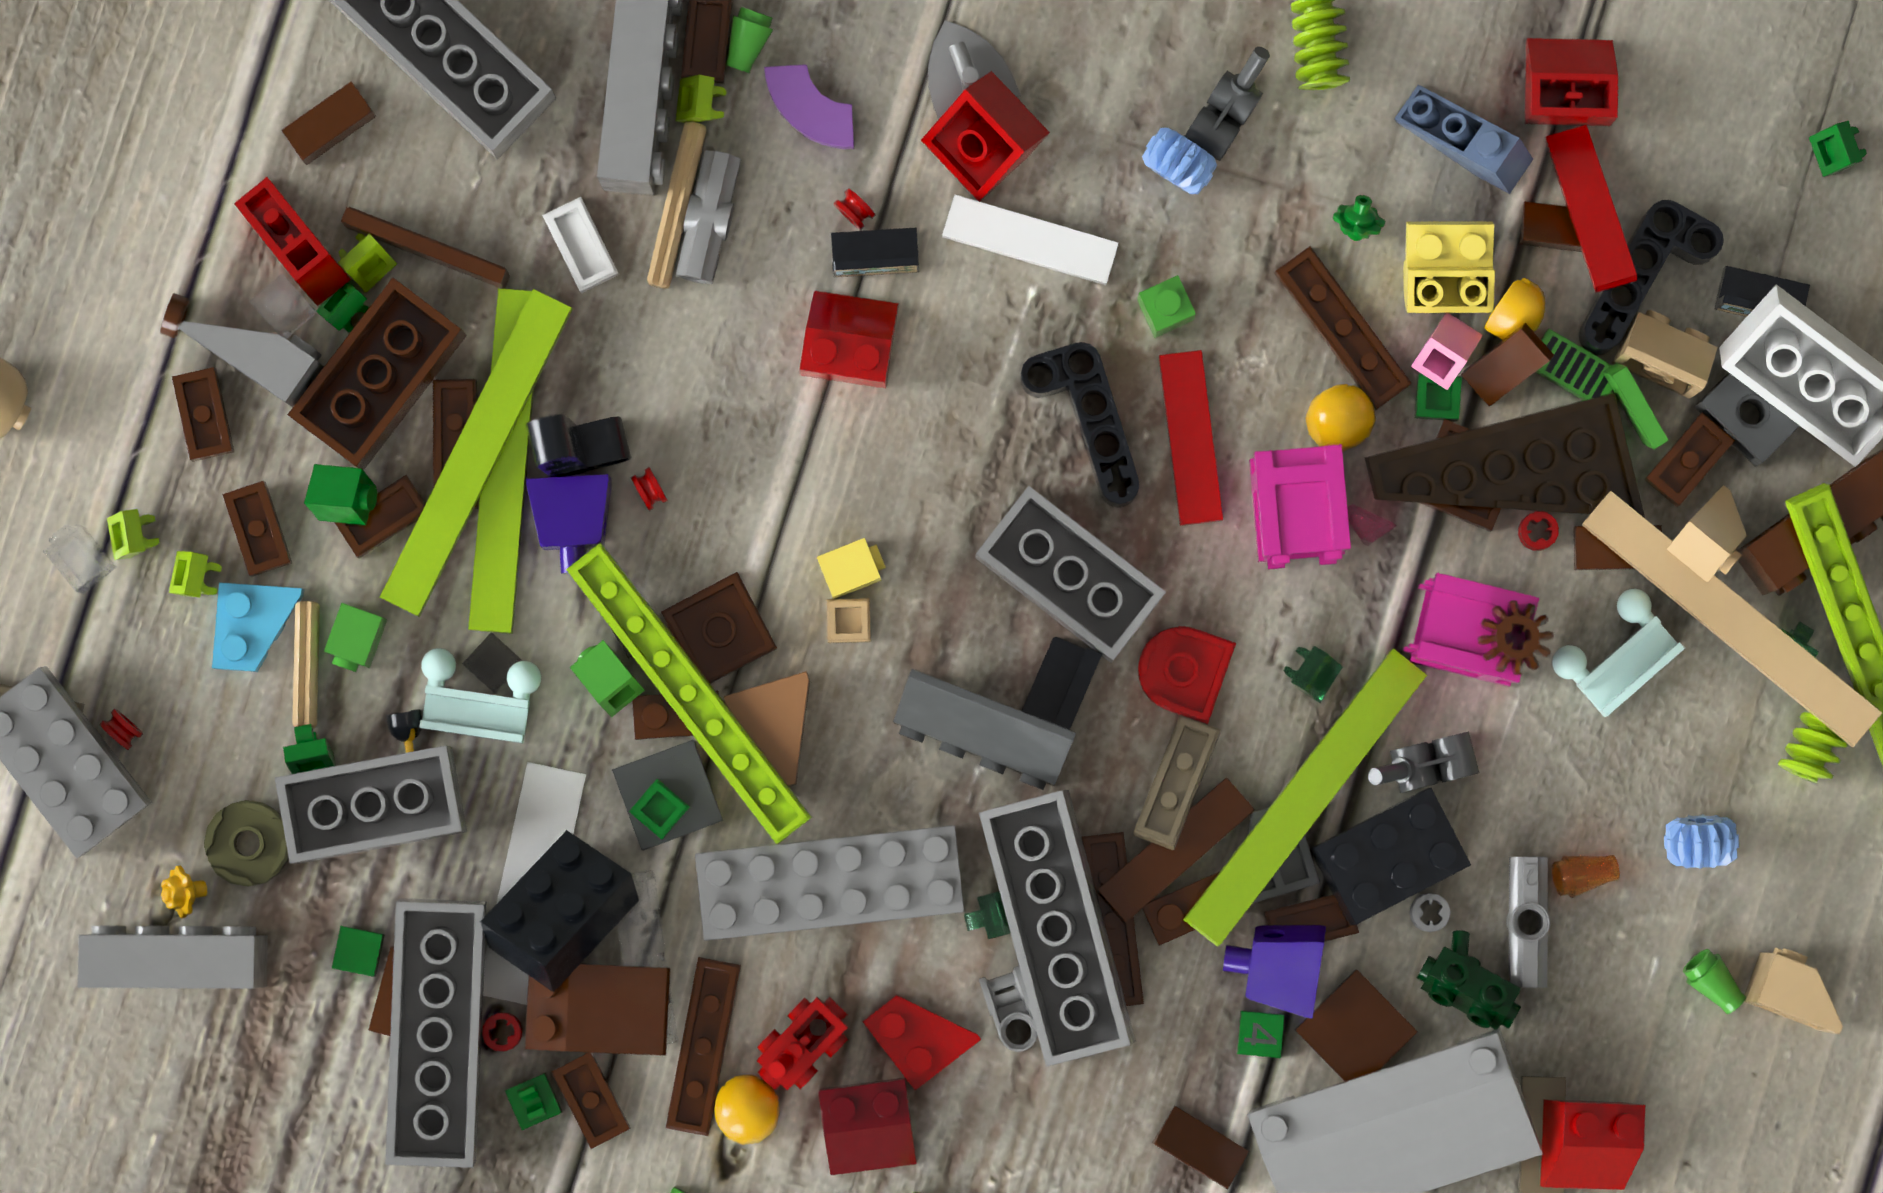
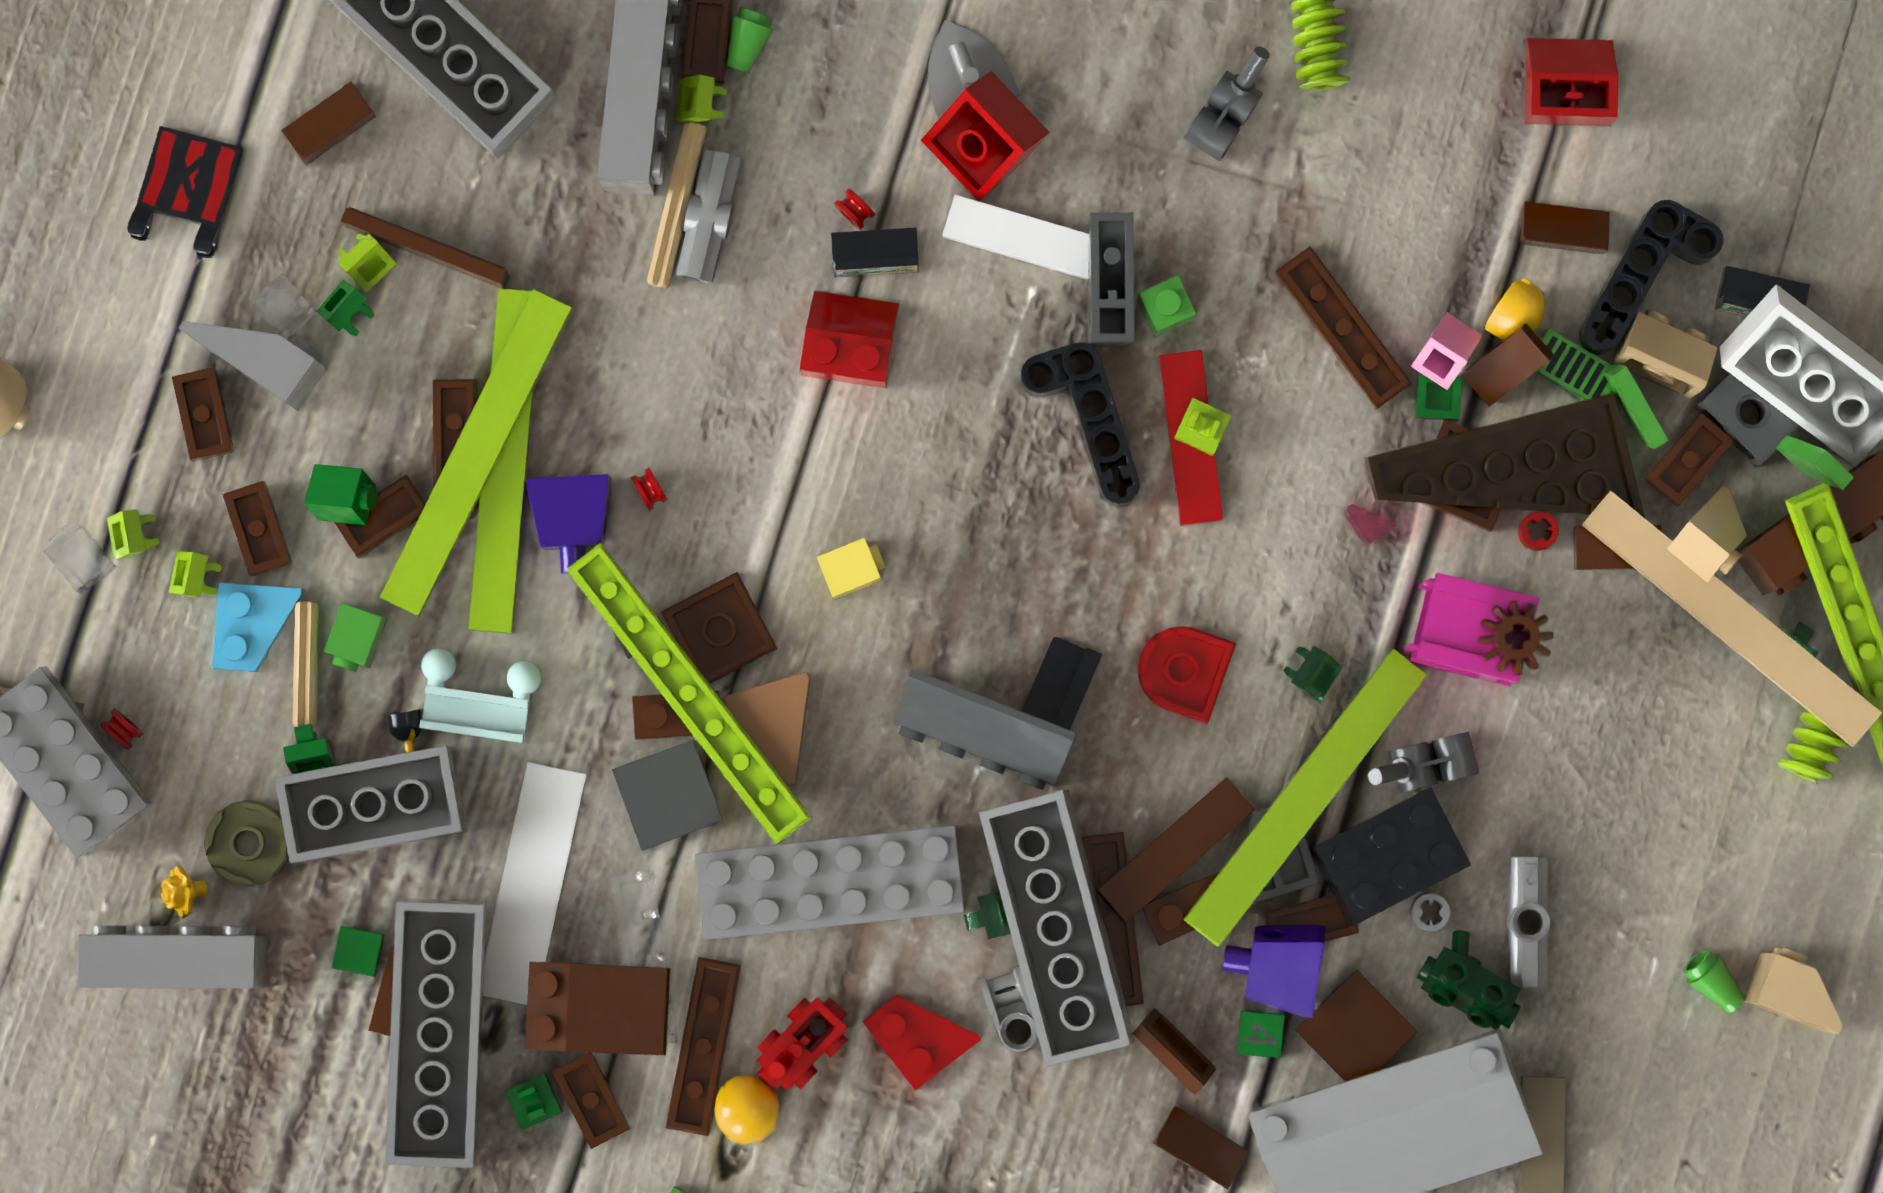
(174, 315): reddish brown tile -> none
(187, 181): none -> flag
(292, 241): red slope -> none
(377, 374): reddish brown brick -> none
(491, 662): clear smoke tile -> none
(512, 1040): red bush -> none
(560, 911): black brick -> none
(572, 449): black beam -> none
(580, 245): white tile -> none
(606, 678): bright green brick -> none
(659, 809): green tile -> none
(808, 109): medium lavender tile -> none
(848, 620): tan tile -> none
(867, 1126): dark red slope -> none
(1070, 574): light grey brick -> none
(1111, 280): none -> dark grey slope
(1174, 1051): none -> reddish brown tile
(1176, 782): dark tan tile -> none
(1179, 160): light blue gear -> none
(1202, 427): none -> lime tile
(1300, 505): dark pink container -> none
(1340, 417): yellow hair -> none
(1359, 219): green plant -> none
(1449, 267): light yellow brick -> none
(1466, 138): sand blue slope -> none
(1583, 873): clear orange cone -> none
(1590, 1143): red slope -> none
(1591, 208): red tile -> none
(1629, 664): light aqua gear -> none
(1701, 841): light blue gear -> none
(1814, 462): none -> bright green tile
(1836, 148): green tile -> none

